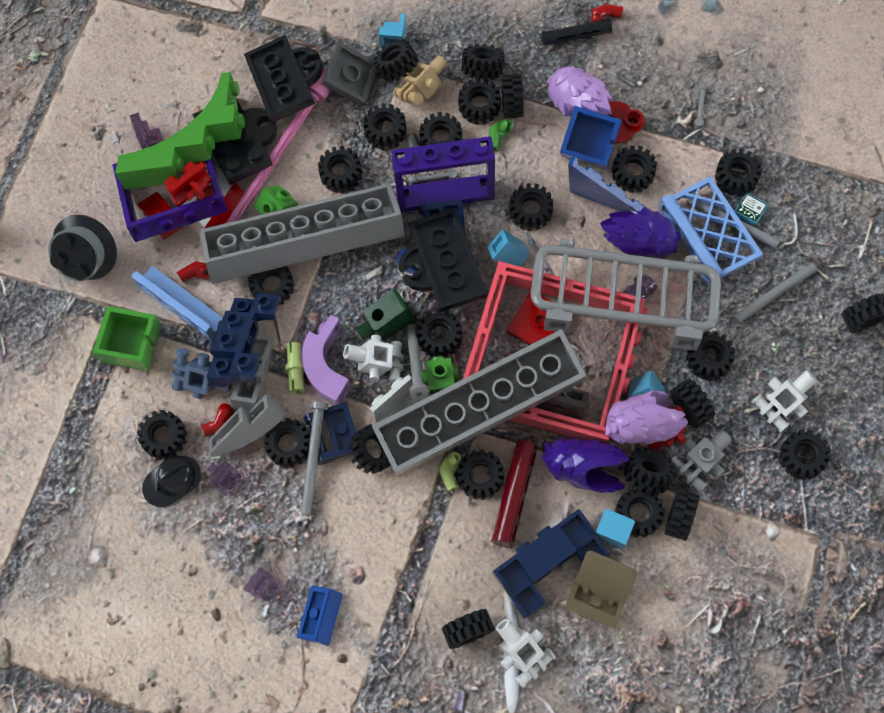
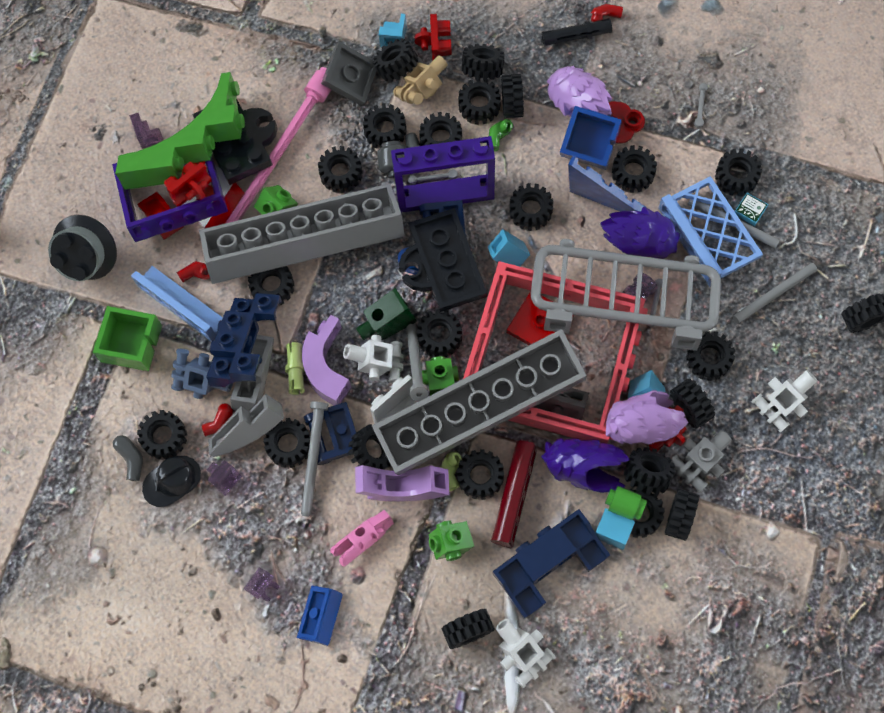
(131, 455): none -> dark grey arm
(284, 76): black plate -> none
(362, 537): none -> bright pink hinge
(385, 158): none -> dark grey head
(412, 485): none -> lavender arch
(438, 29): none -> red hips
(450, 540): none -> bright green brick
(601, 589): dark tan bracket -> none
(625, 503): none -> bright green brick
(656, 298): none -> light grey hinge
(812, 441): black tyre -> none

